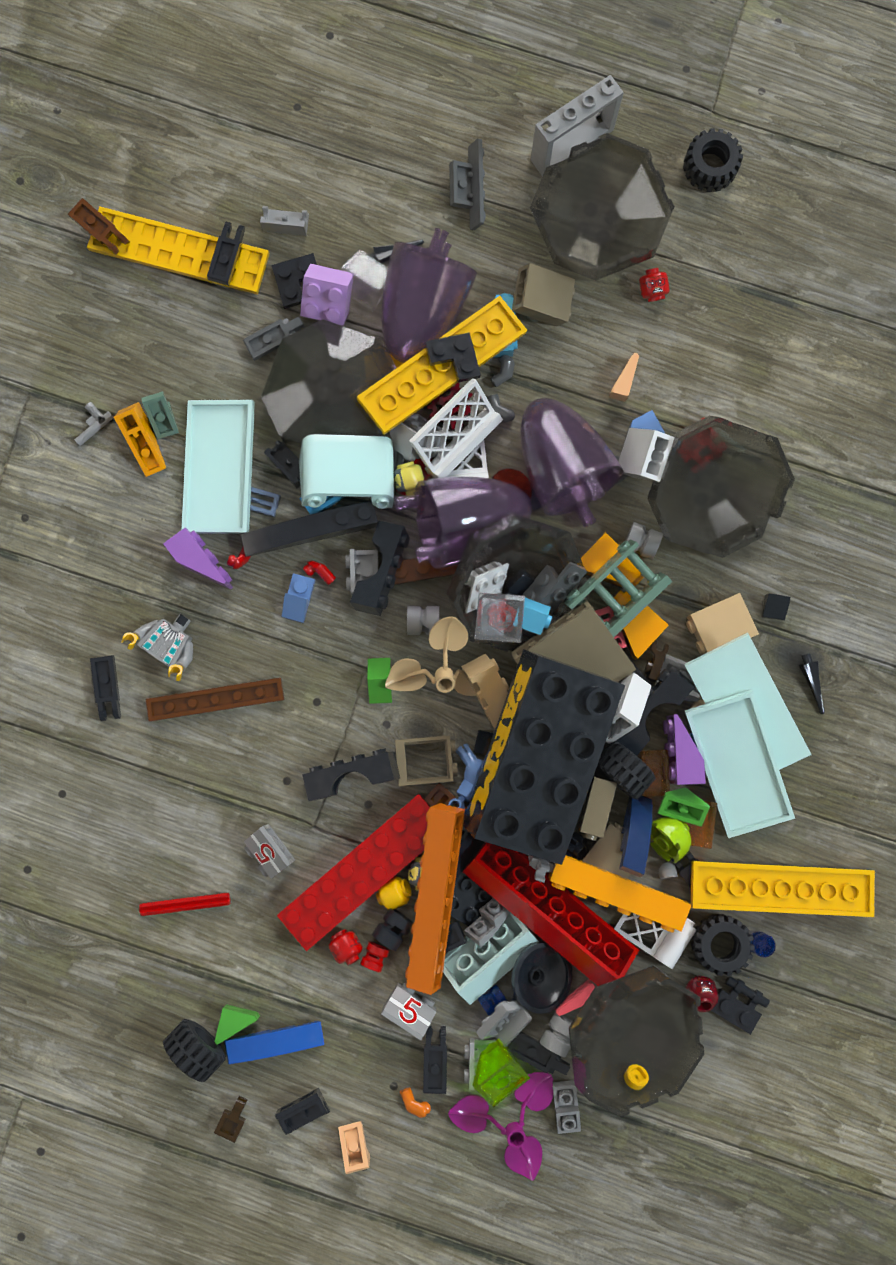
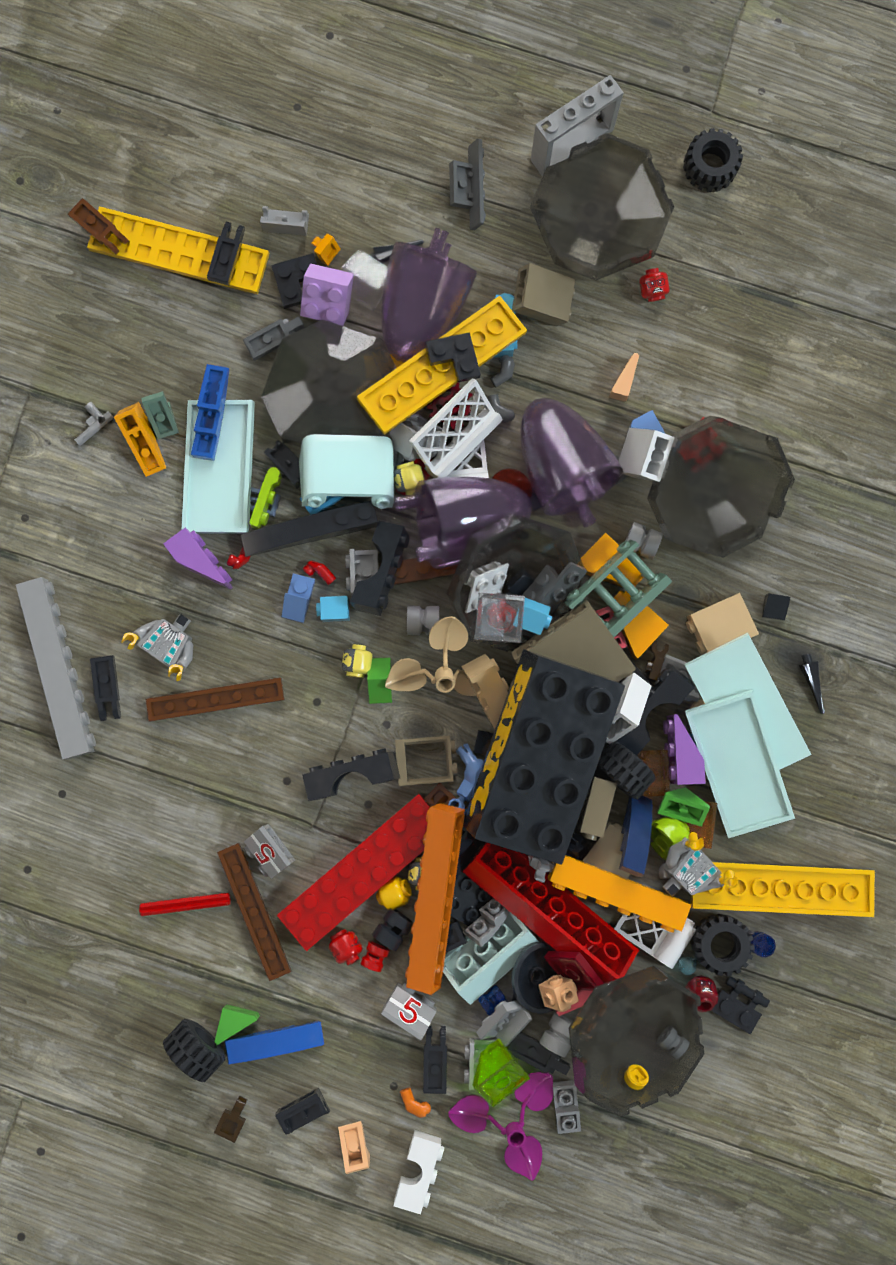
(55, 668): none -> light grey brick
(210, 412): none -> blue slope
(254, 912): none -> reddish brown plate
(266, 496): none -> lime hinge
(326, 248): none -> light orange tile
(333, 608): none -> medium azure brick
(356, 661): none -> light yellow head
(412, 1192): none -> white arch
(558, 993): none -> light nougat brick
(575, 967): none -> dark red tile
(673, 1042): none -> dark grey wheel
(687, 965): none -> clear light blue hinge
(693, 869): none -> torso

